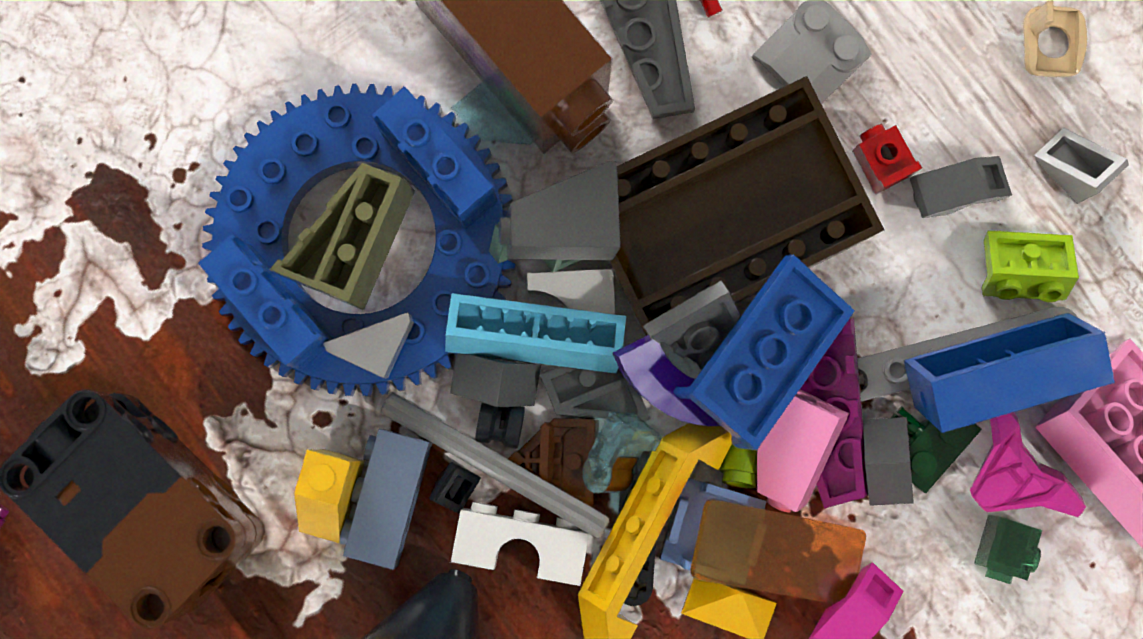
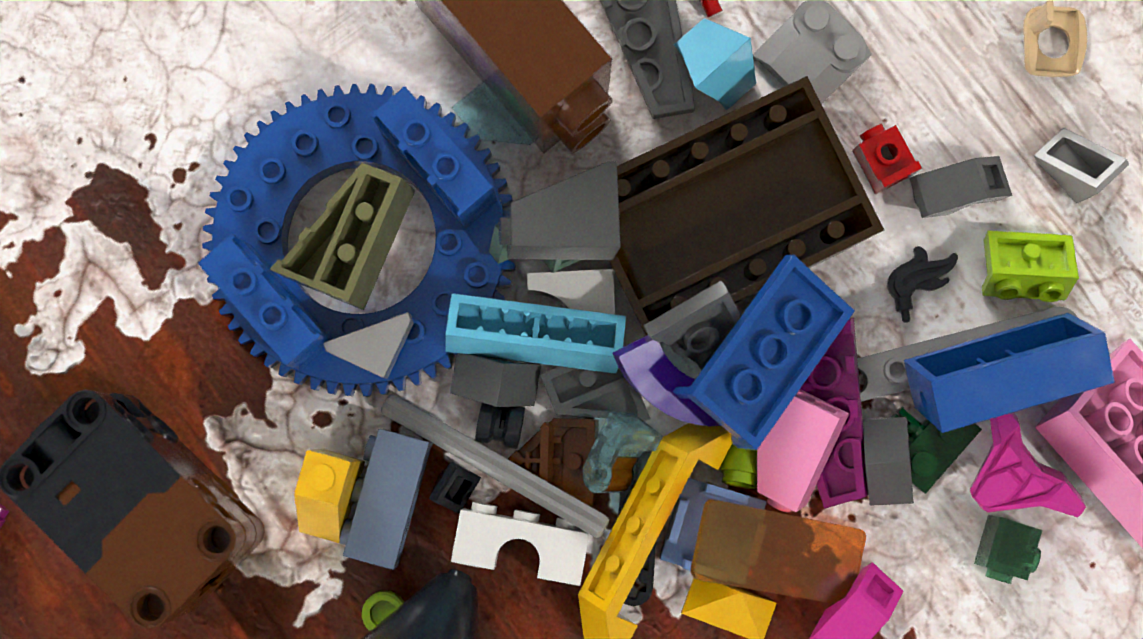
(379, 607): none -> lime tile
(718, 61): none -> medium azure slope
(917, 275): none -> black piece

